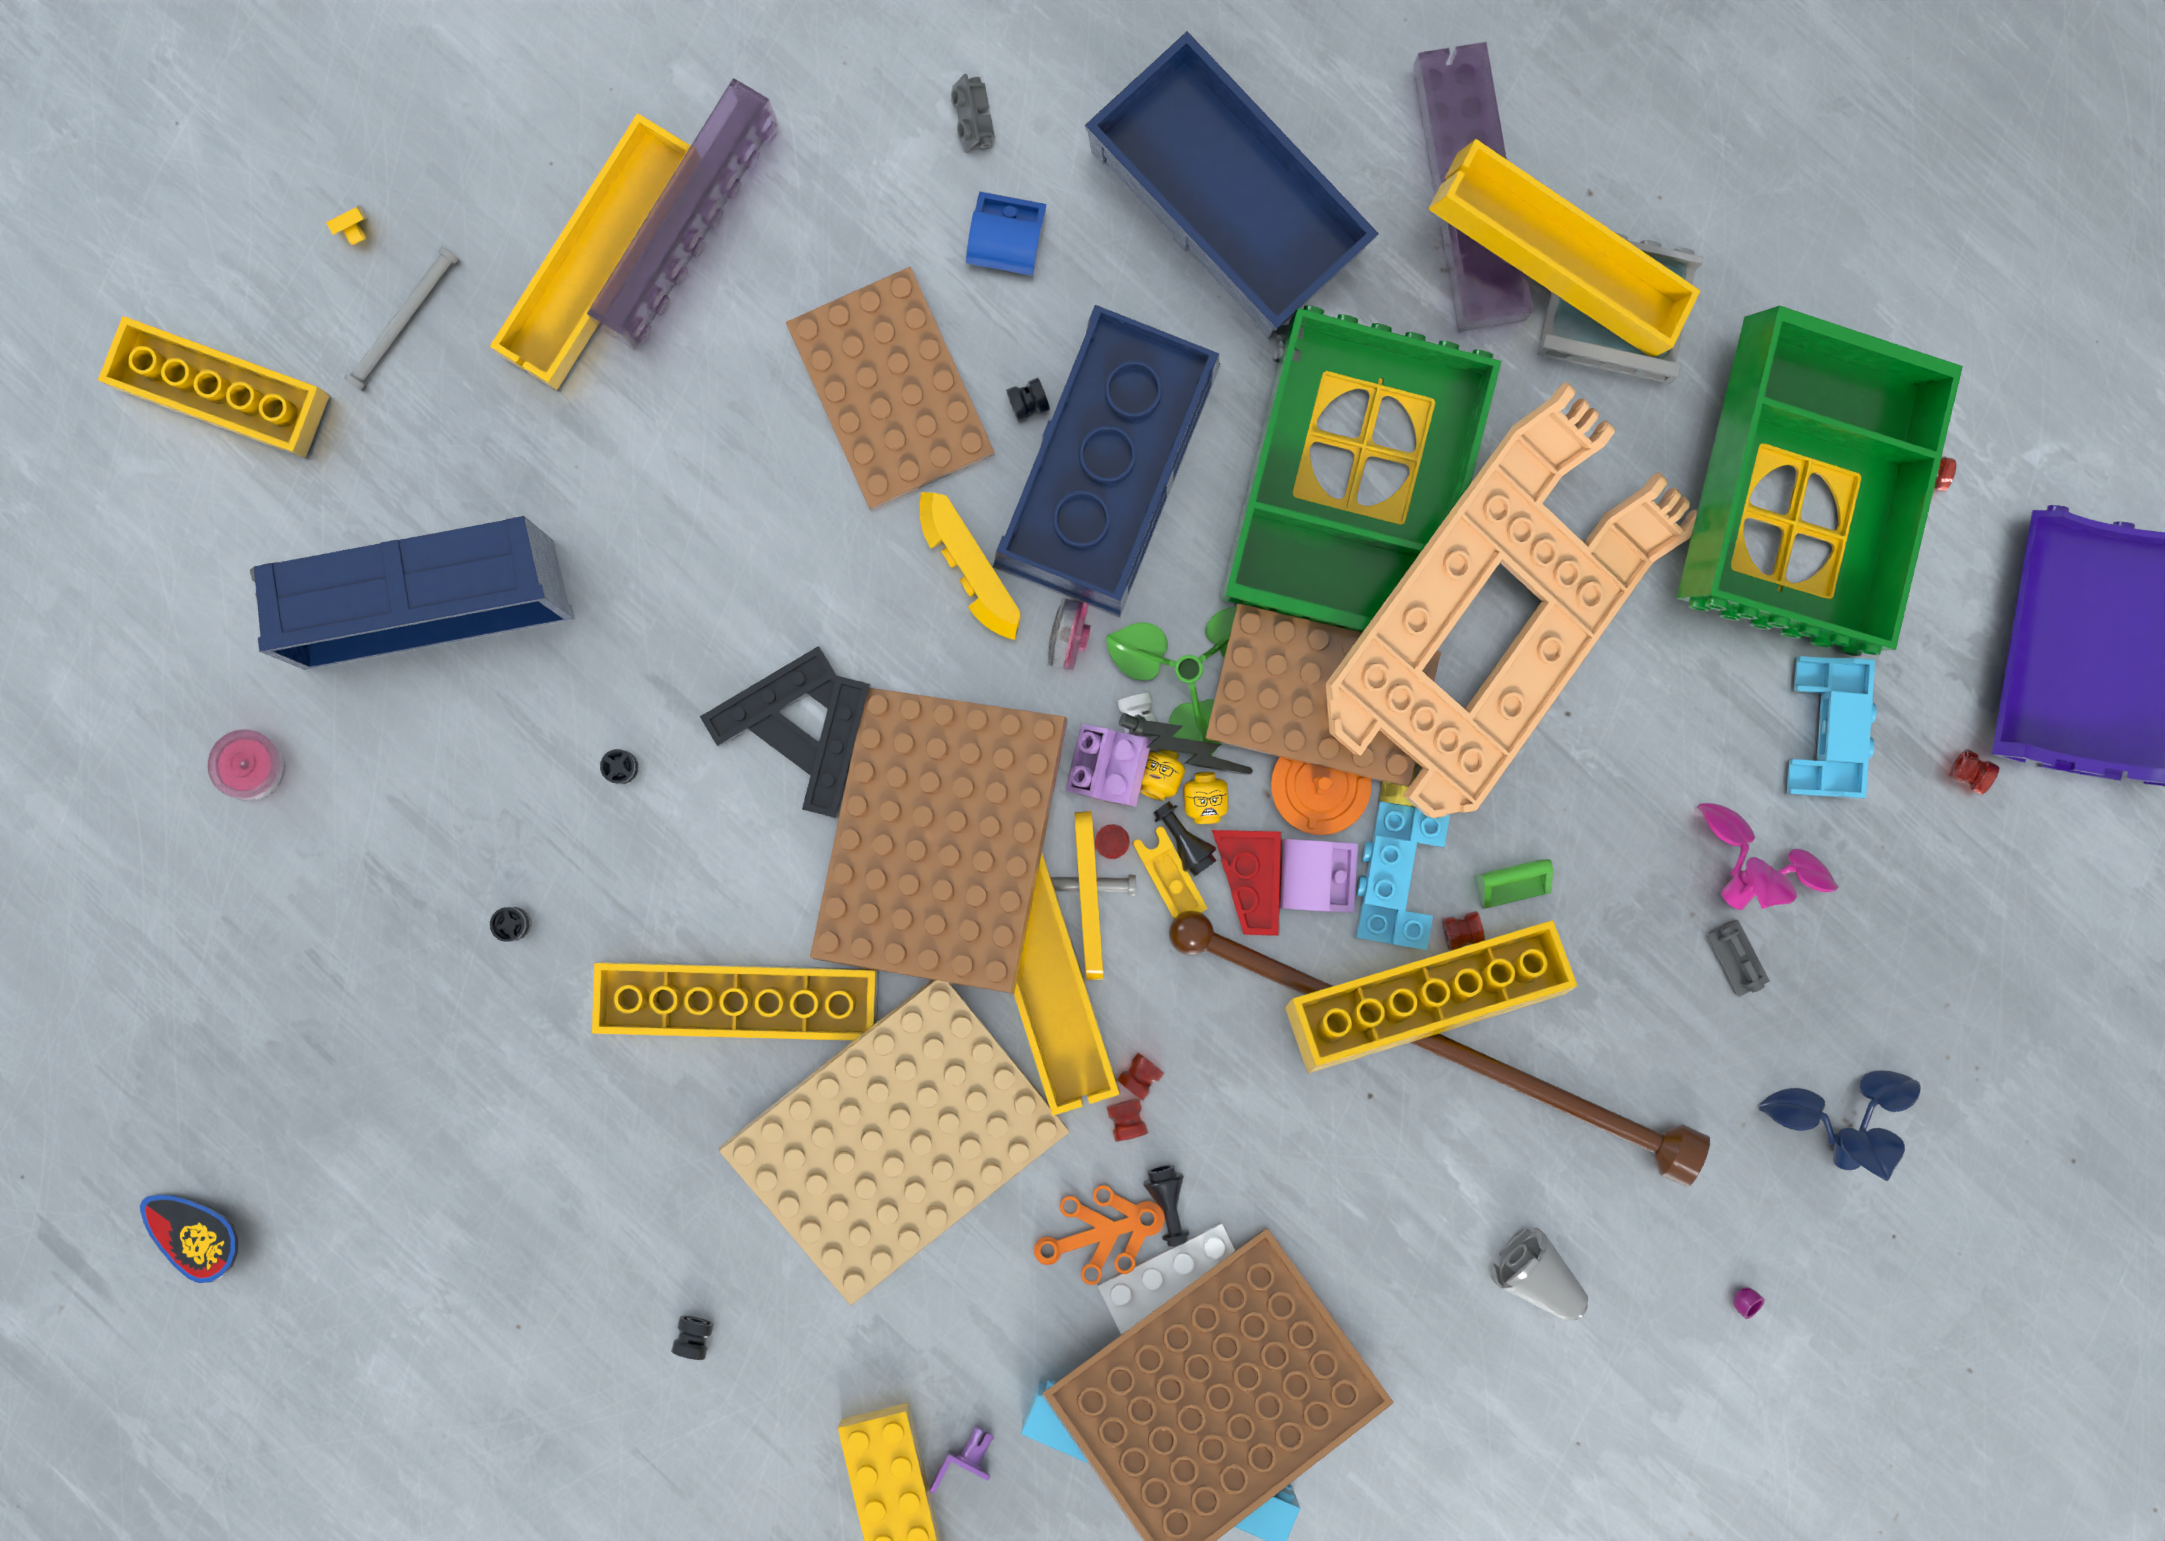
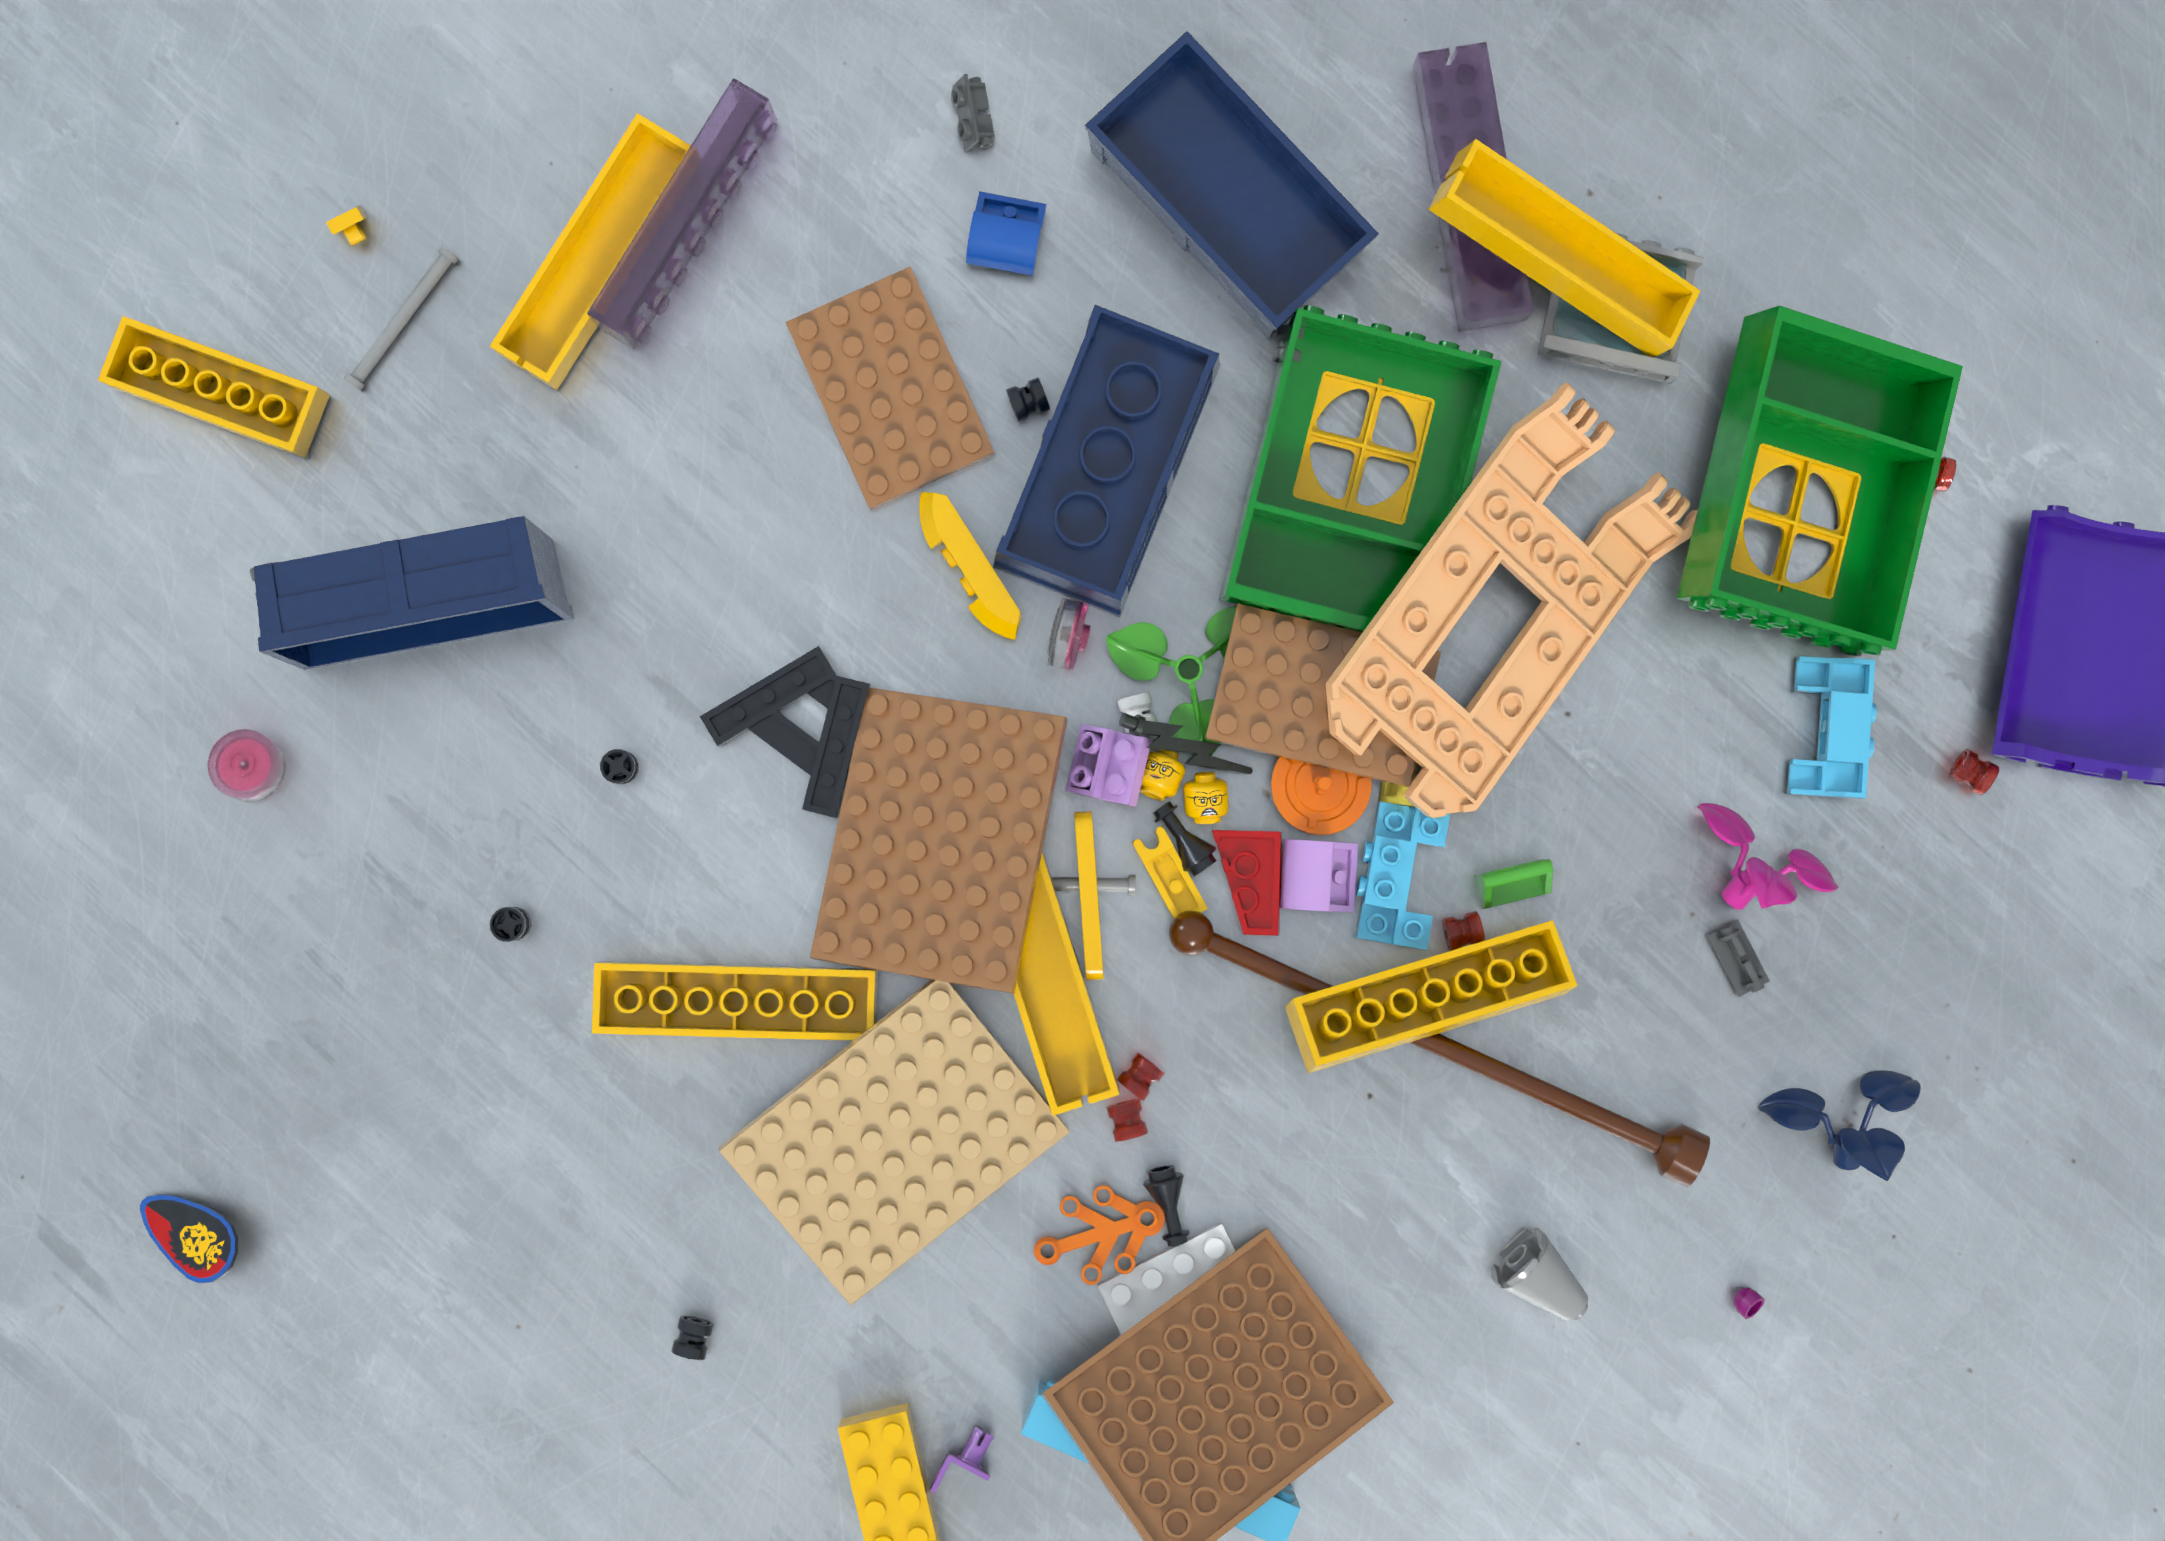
(1107, 843): clear red wheel -> none

